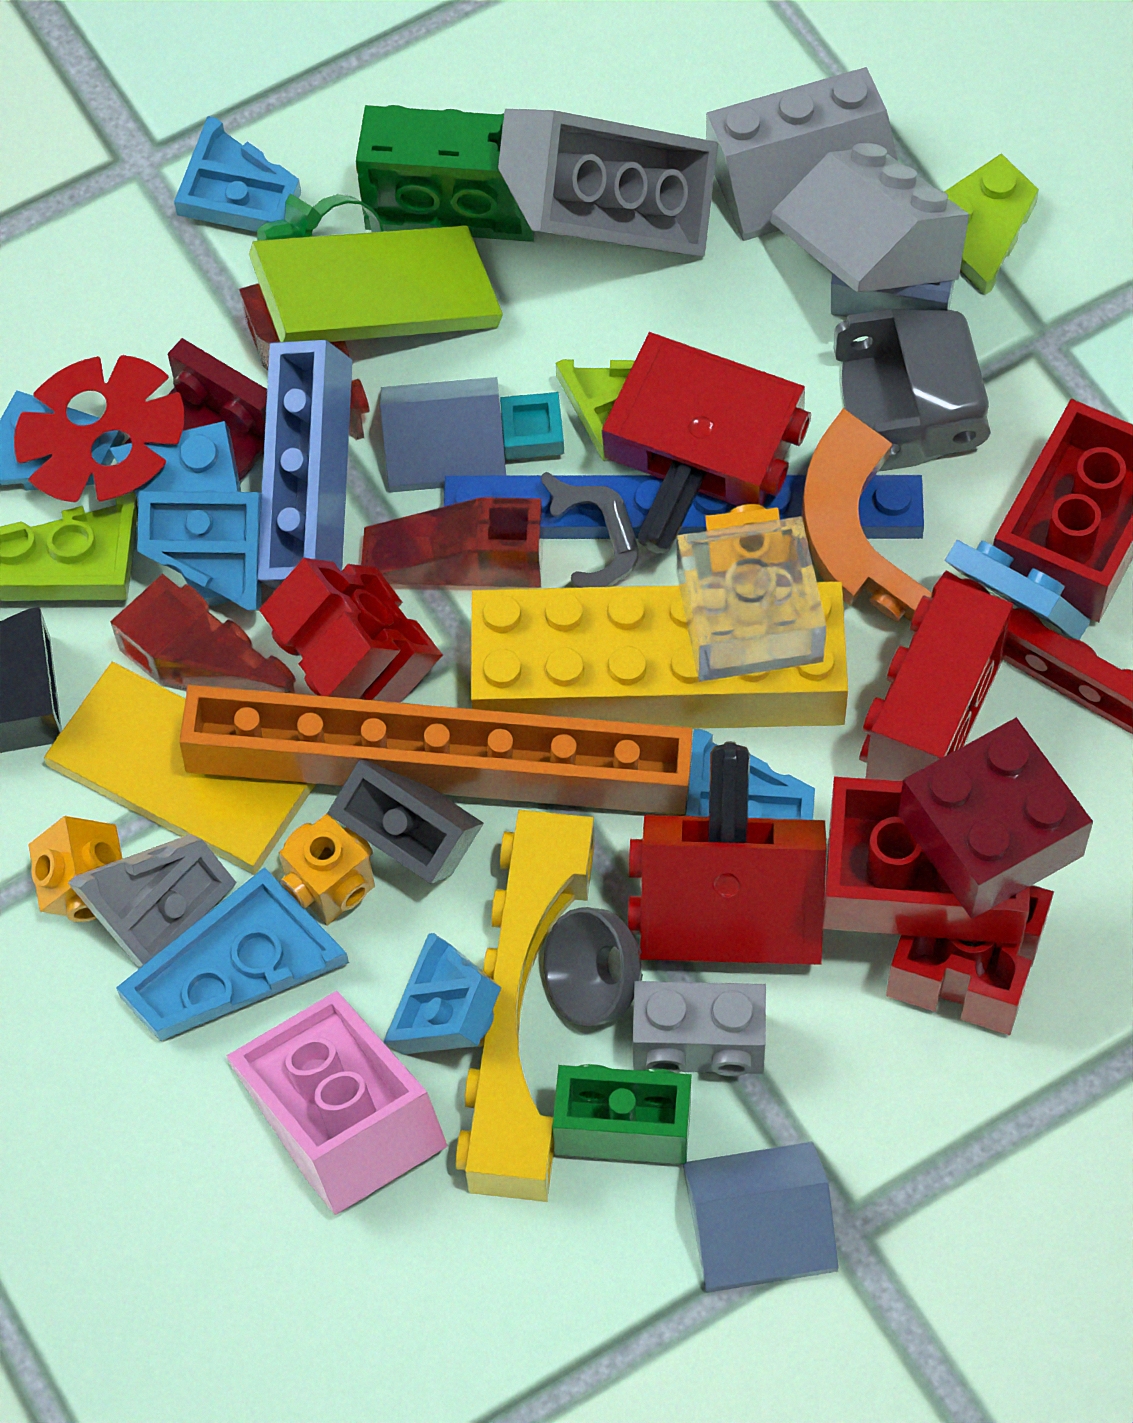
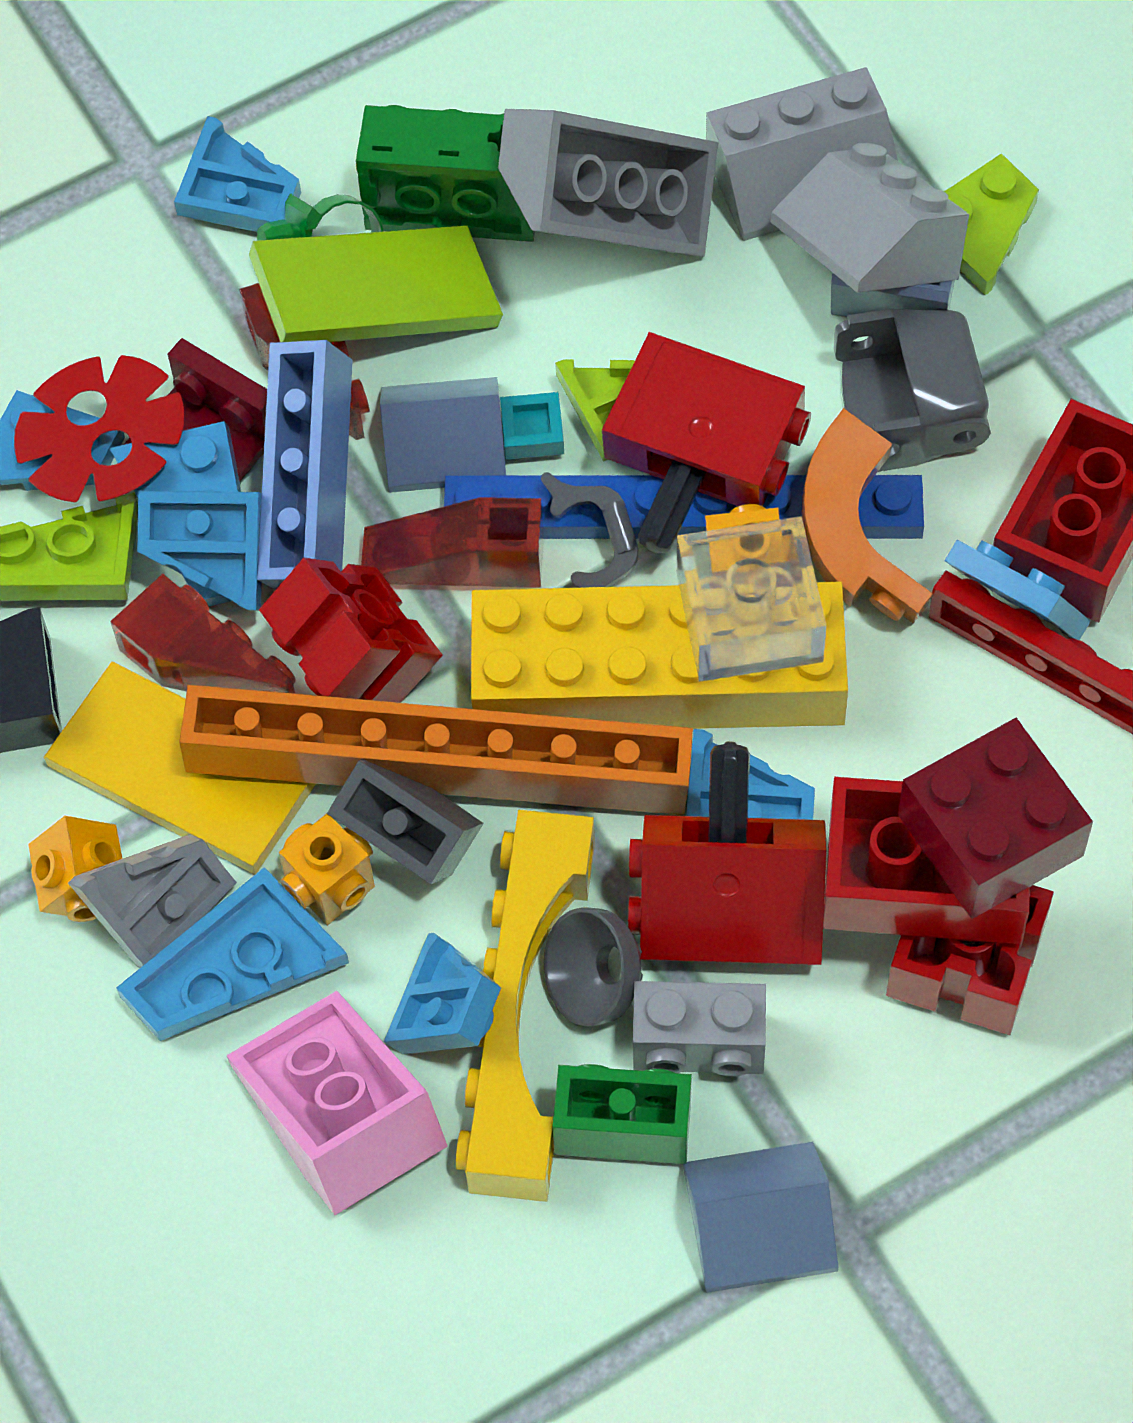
(936, 681): red brick -> none

